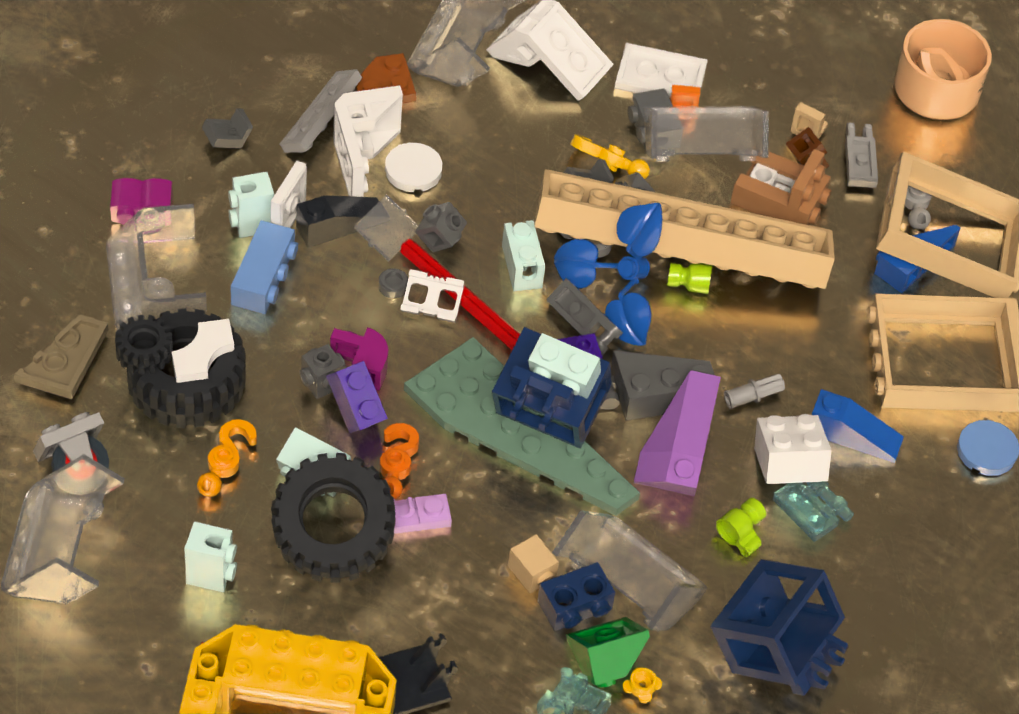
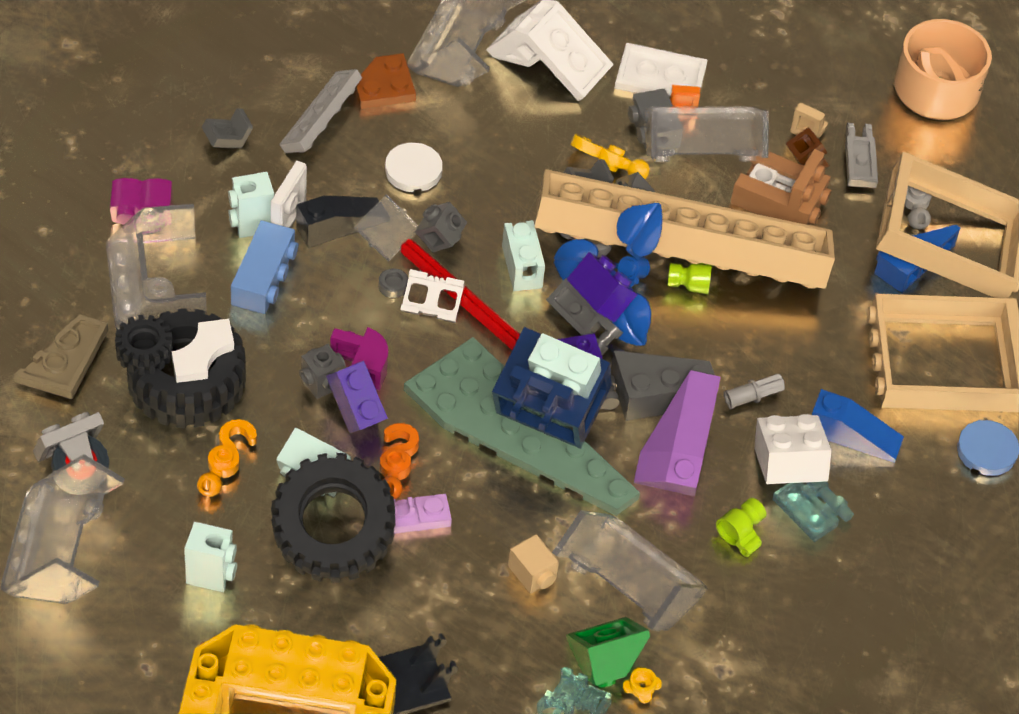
(362, 129): white bracket -> none
(573, 590): dark blue brick -> none
(602, 286): none -> dark purple brick
(780, 636): dark blue piece -> none

